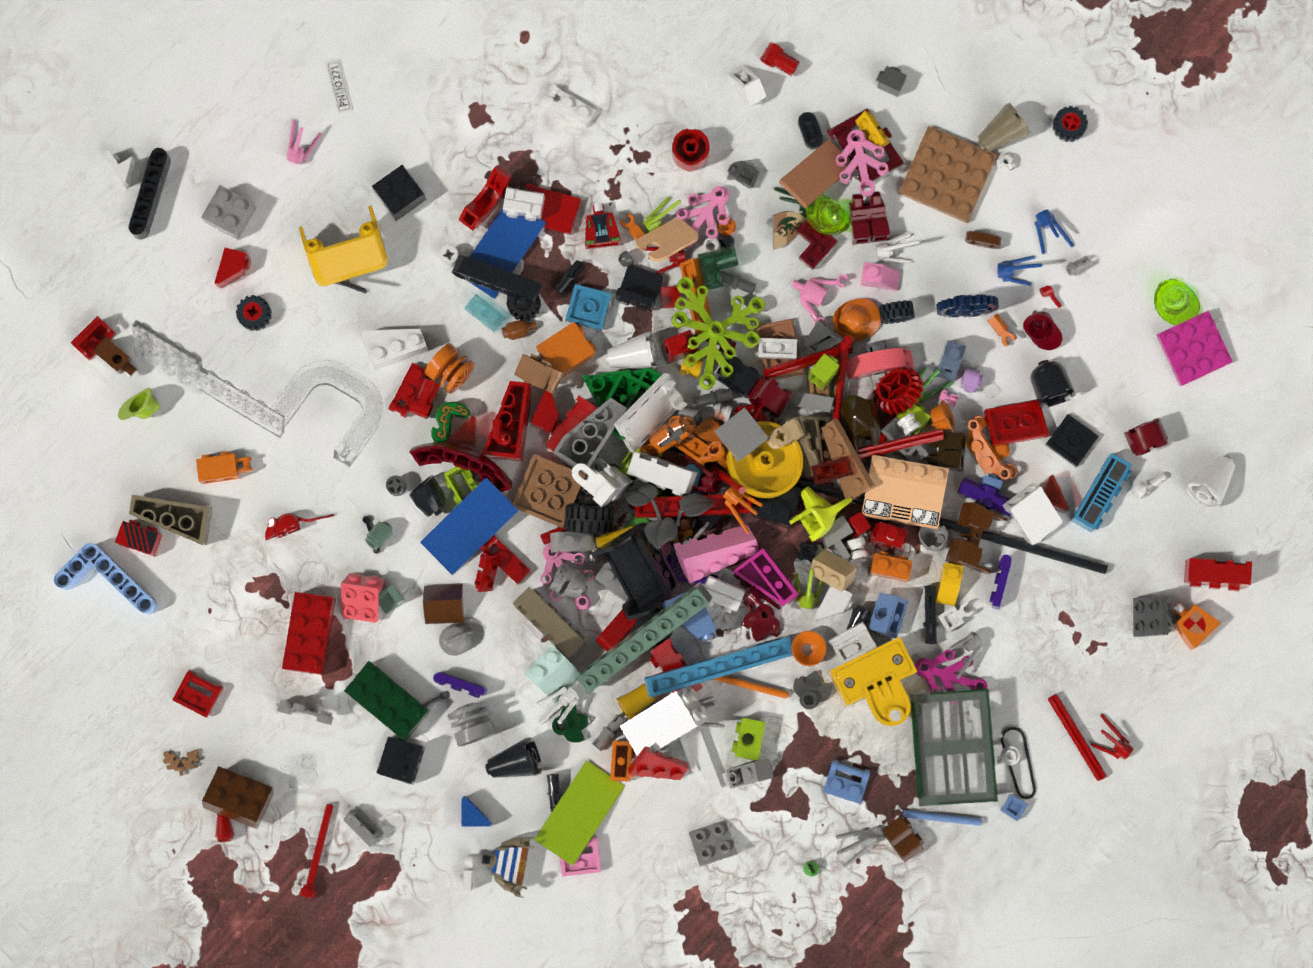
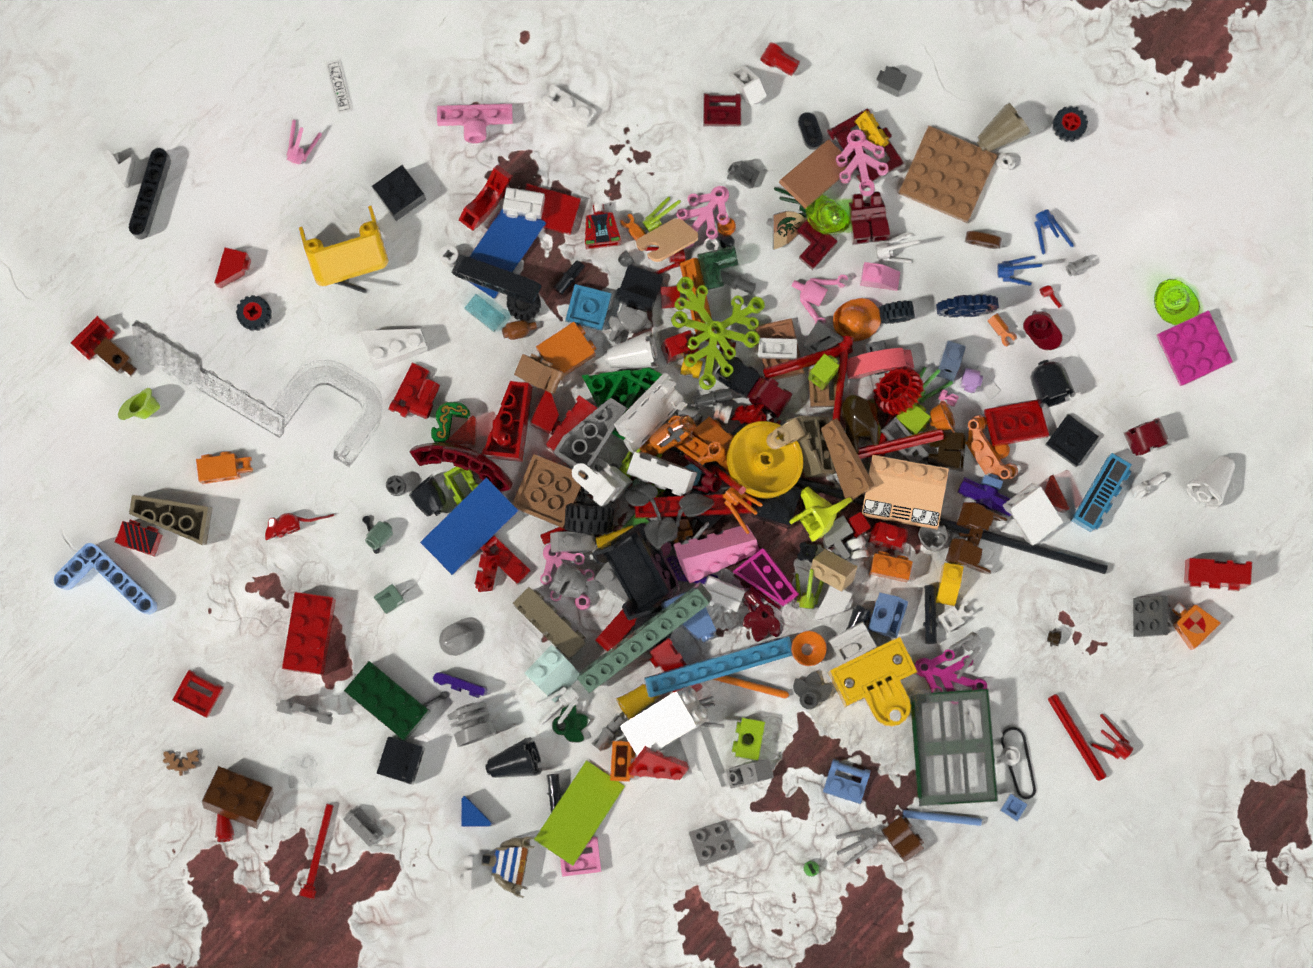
(228, 212): light grey brick -> none
(361, 597): coral bracket -> none
(443, 604): reddish brown slope -> none
(446, 365): orange wheel -> none
(474, 118): none -> bright pink plate
(628, 320): none -> light grey animal
(690, 139): red brick -> none
(722, 115): none -> dark red plate
(741, 434): light grey tile -> none
(811, 401): light grey sticker -> none
(831, 469): clear red slope -> none
(909, 423): white wheel -> none
(1000, 580): dark purple hinge -> none
(1054, 637): none -> dark brown plate

